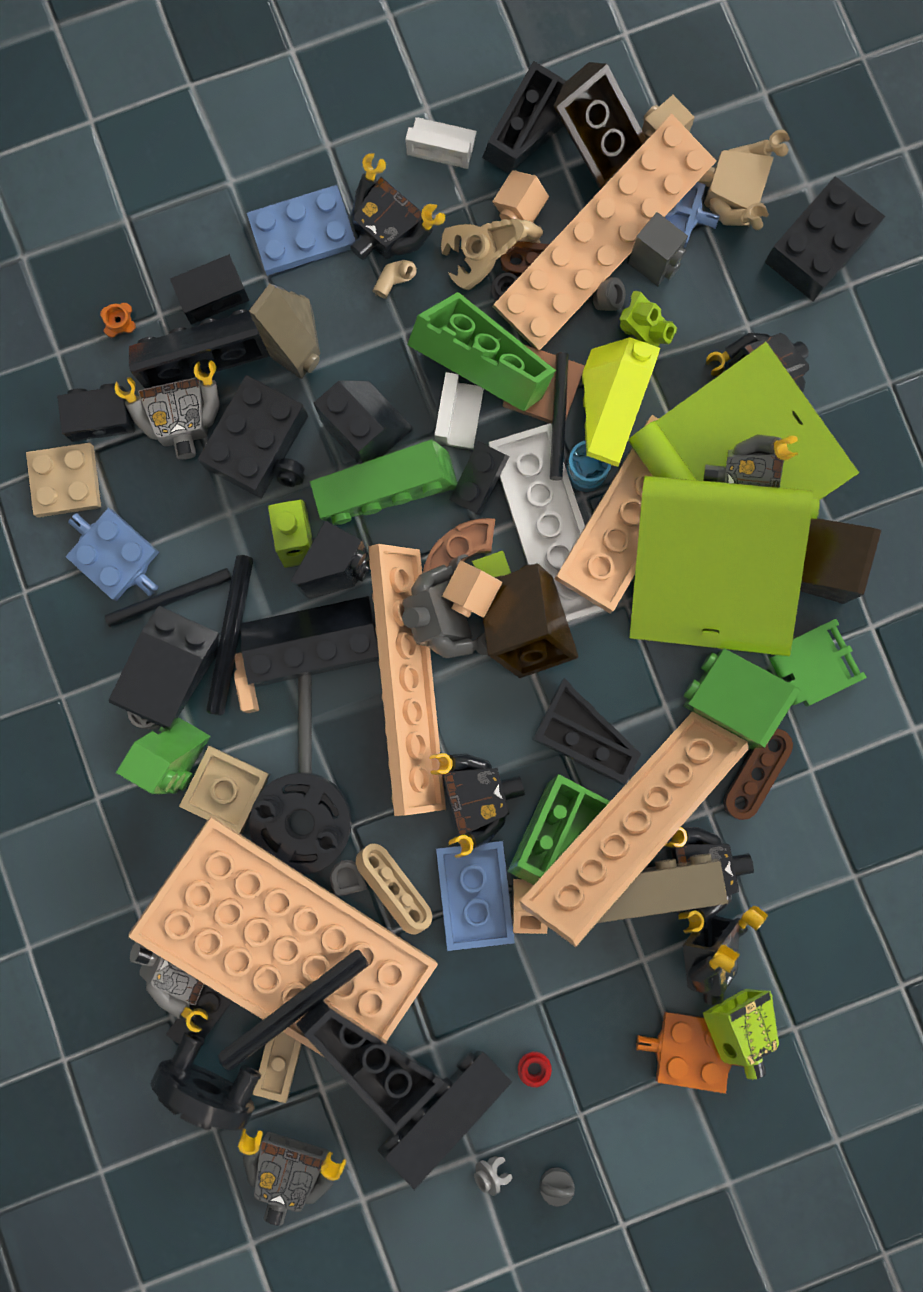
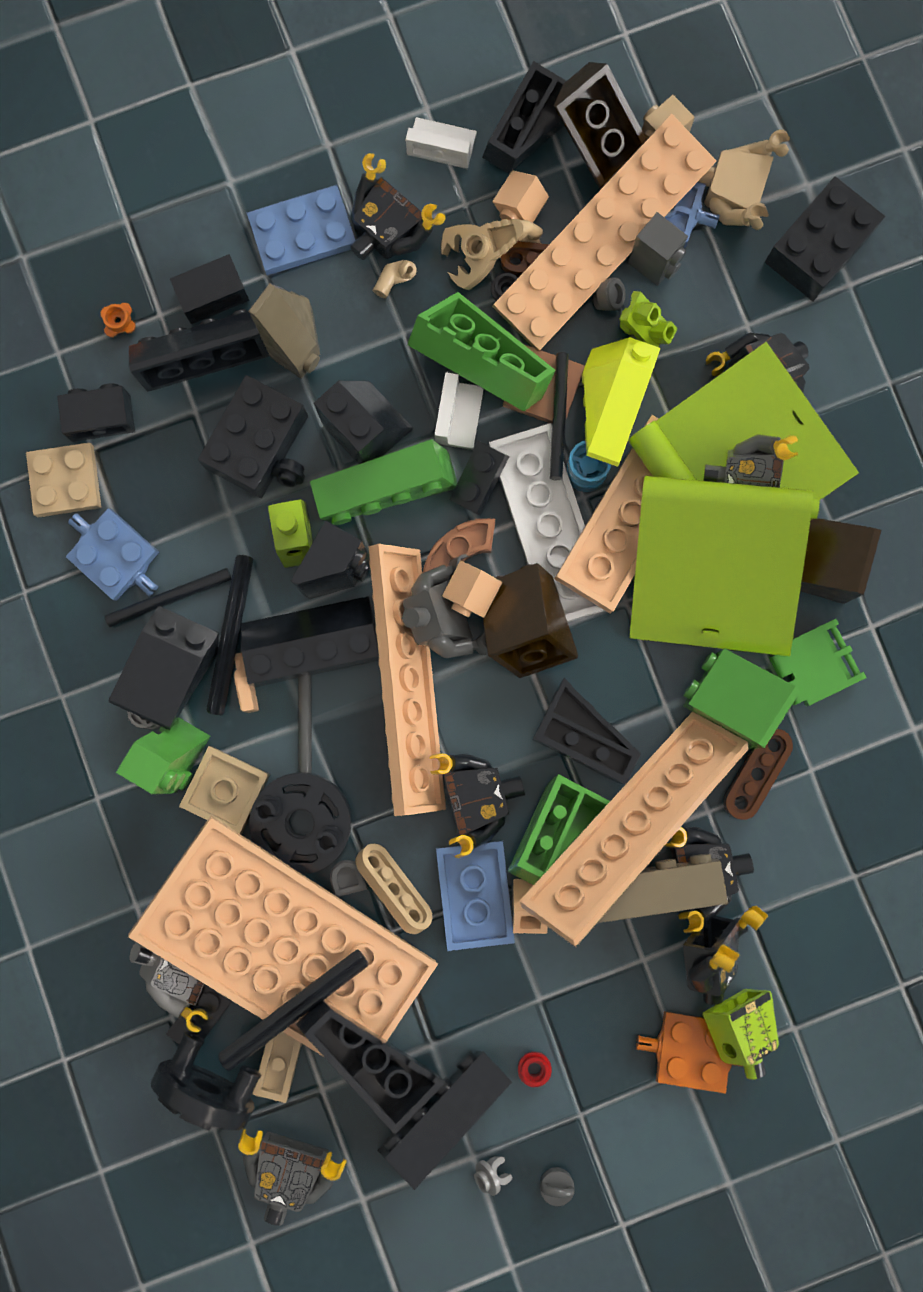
(176, 410): light grey torso -> none
(493, 564): lime tile -> none

